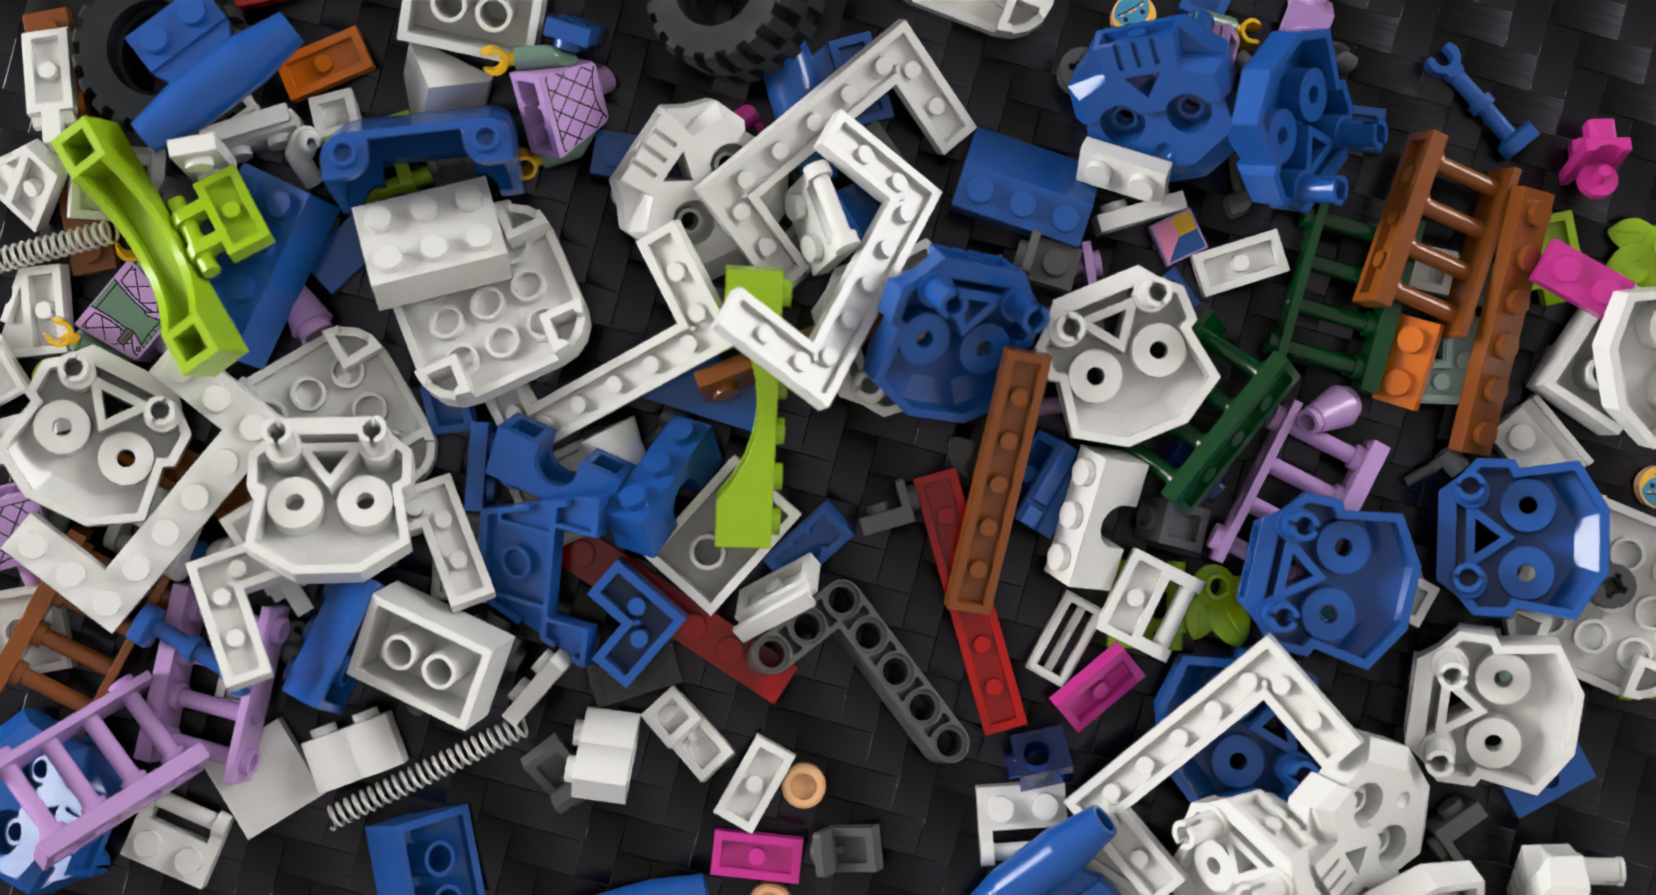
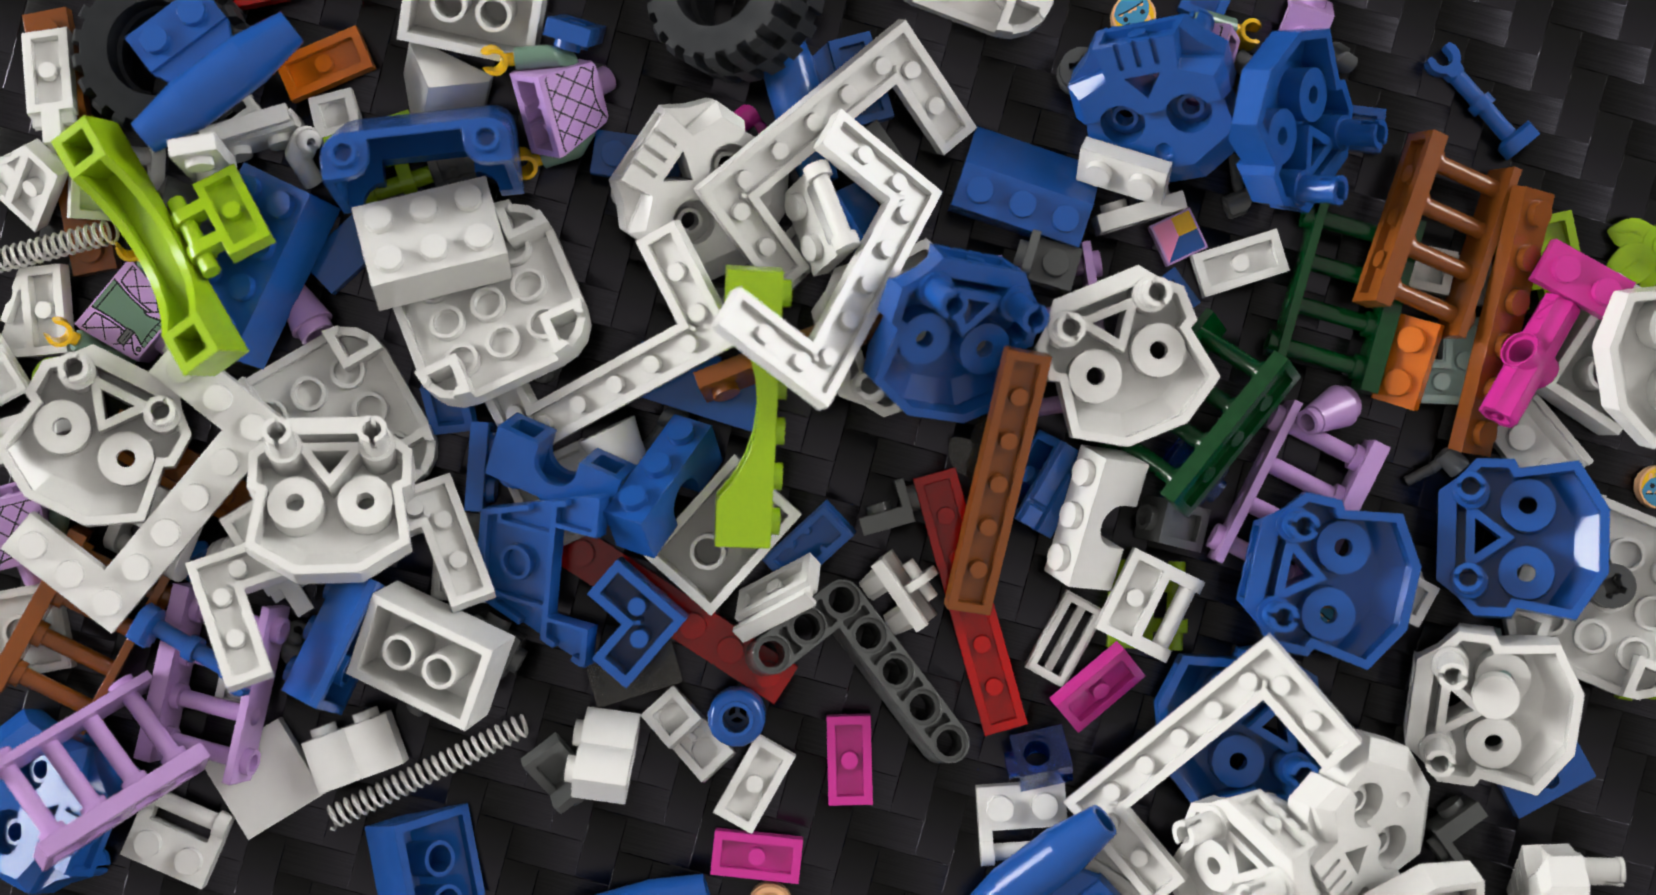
(529, 693): white wing -> none
(724, 726): none -> blue head
(803, 785): light nougat tile -> none
(847, 849): dark grey bracket -> none
(849, 759): none -> dark pink plate
(908, 588): none -> white hips
(1218, 611): lime plate -> none
(1495, 695): none -> white tile
(1529, 360): none -> dark pink piece
(1595, 159): dark pink hips -> none

